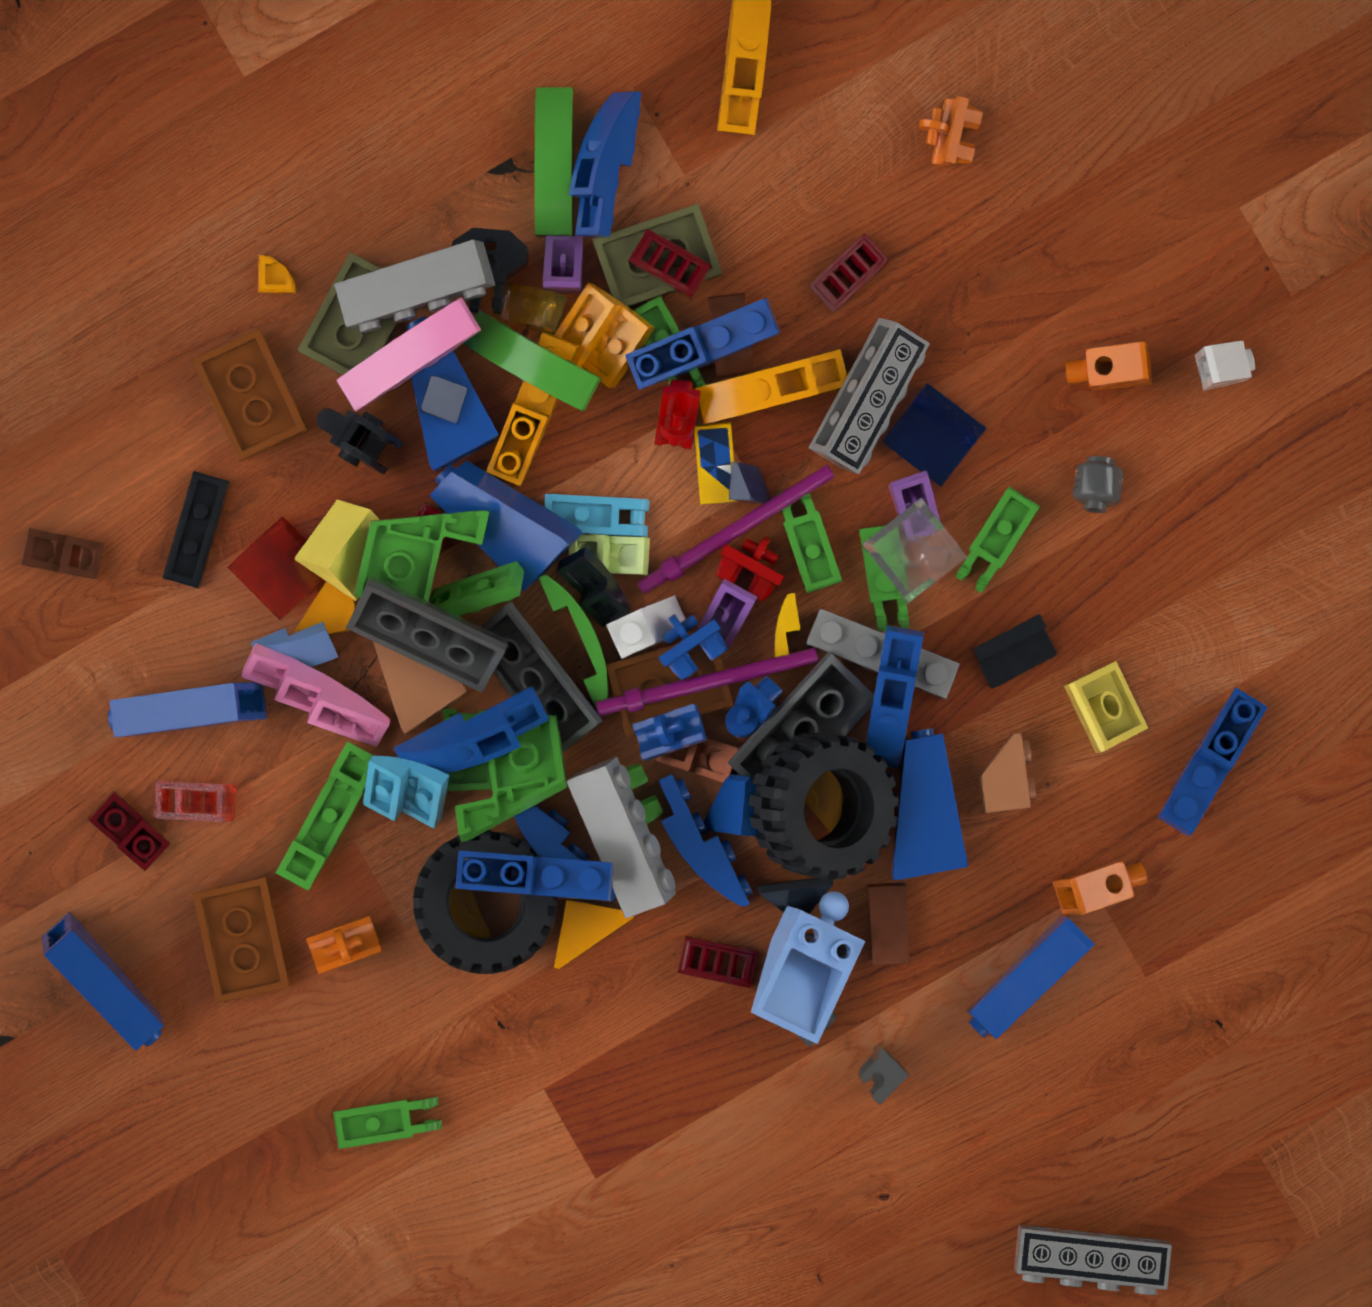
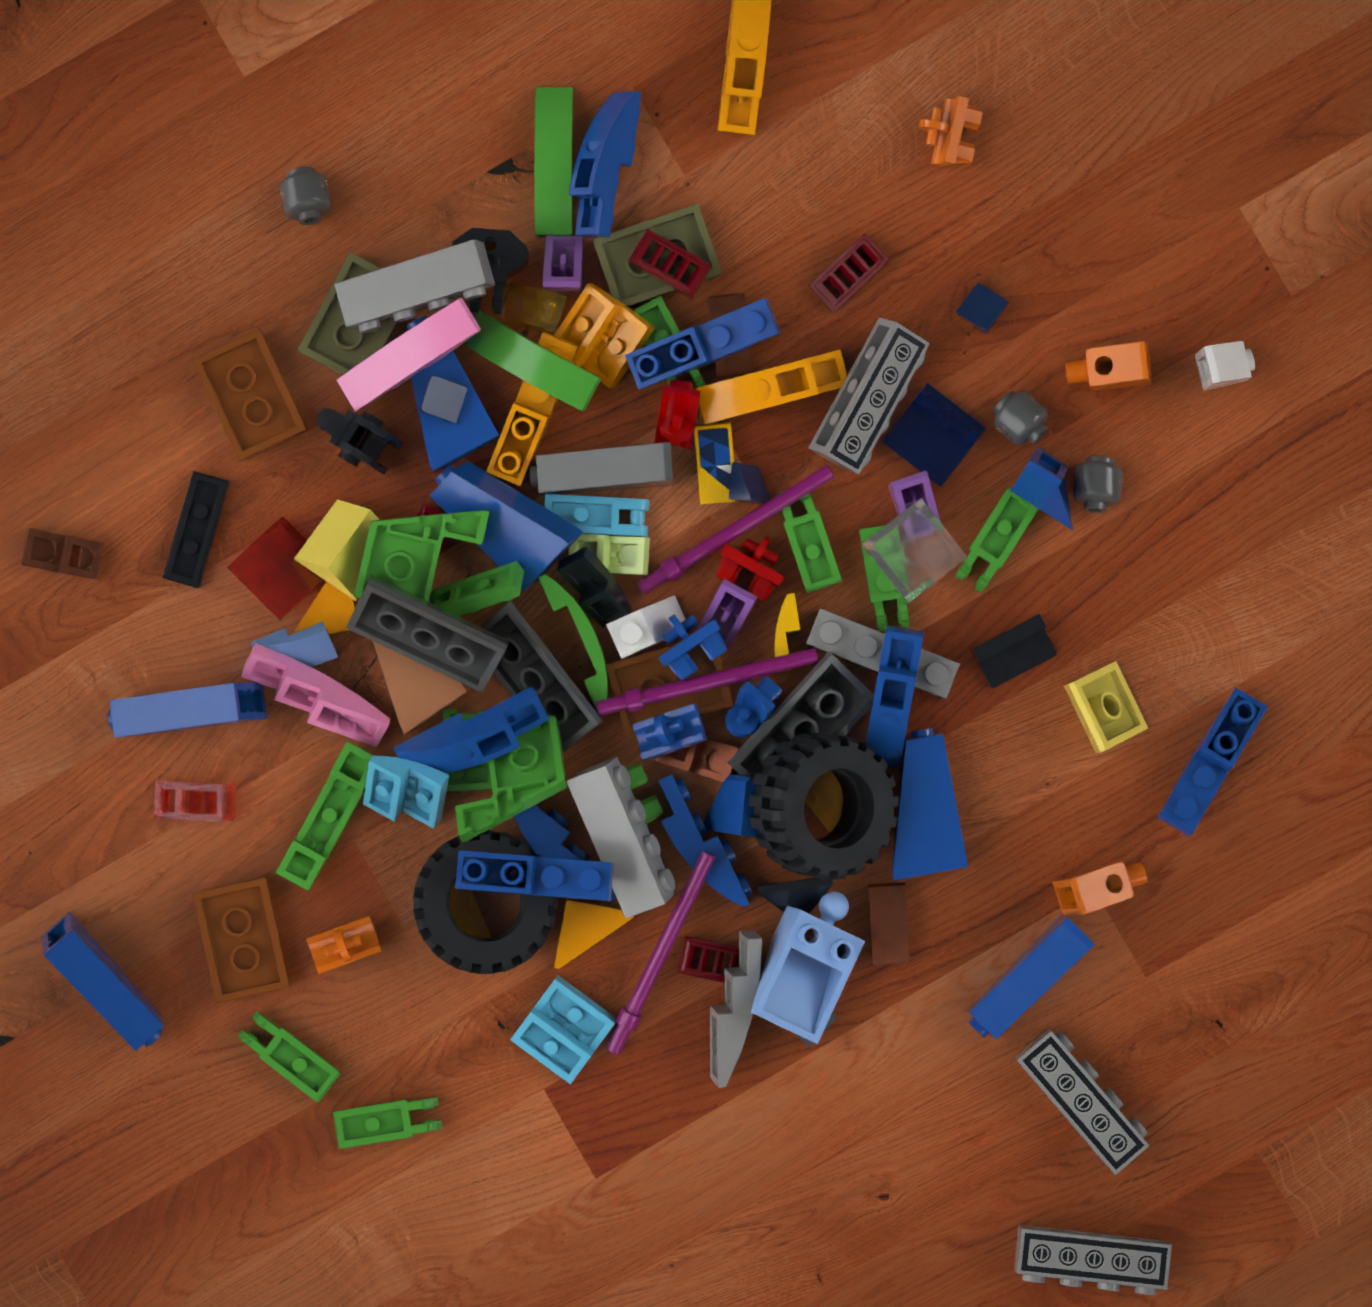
(129, 830): dark red slope -> none
(274, 277): light orange tile -> none
(292, 1058): none -> bright green hinge
(305, 195): none -> dark grey head
(564, 1029): none -> medium azure slope
(603, 469): none -> slope
(630, 1015): none -> magenta bar
(732, 1020): none -> light grey slope
(884, 1071): dark grey hinge -> none
(982, 308): none -> dark blue slope
(1005, 778): nougat slope -> none
(1020, 418): none -> dark grey head
(1045, 486): none -> blue slope
(1081, 1101): none -> light grey brick

